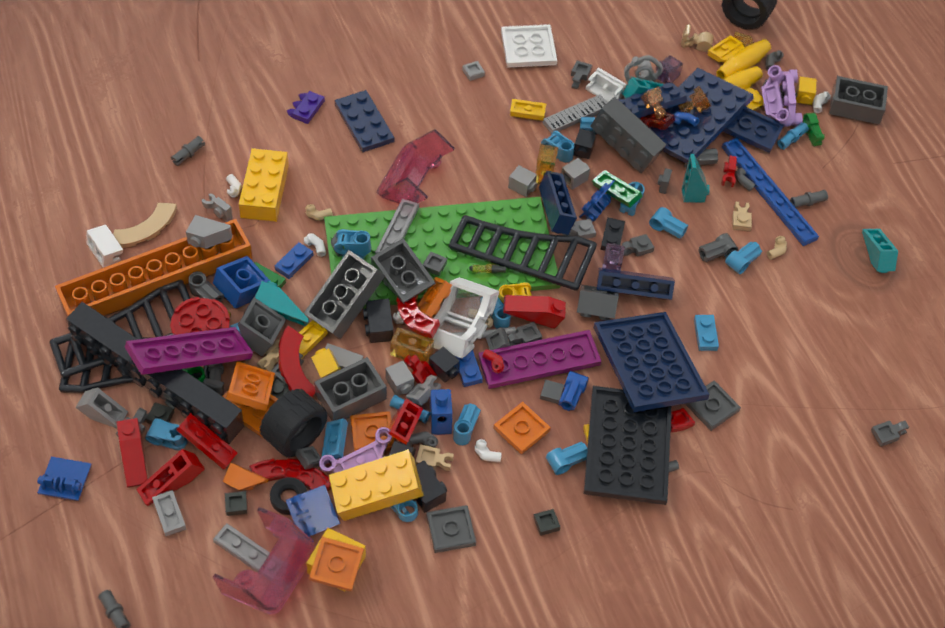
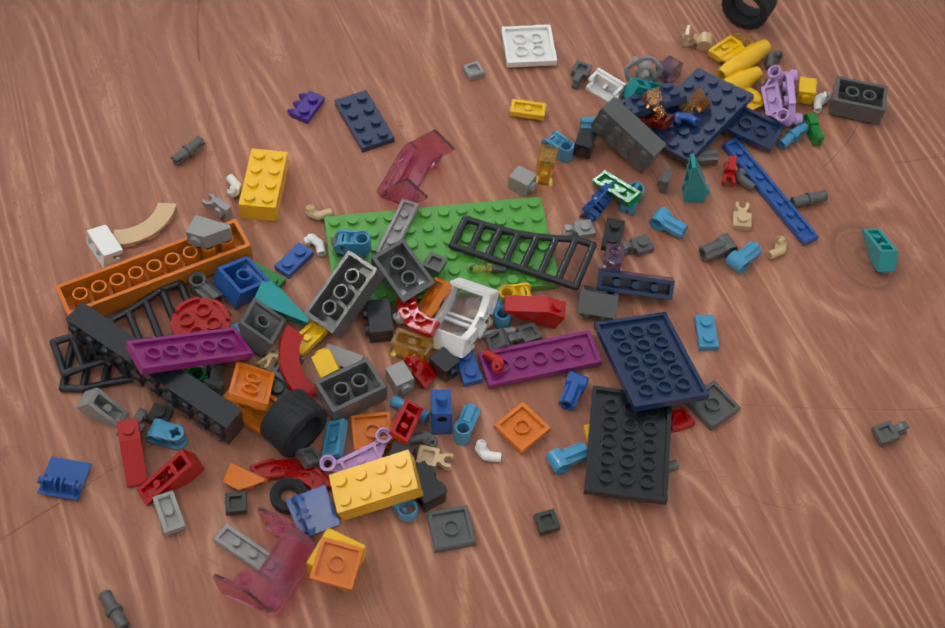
(207, 441): red plate -> none
(421, 392): light grey plate -> none
(552, 391): dark grey tile -> none
(557, 203): dark blue brick -> none
(573, 114): light grey tile -> none
(575, 173): light grey brick -> none

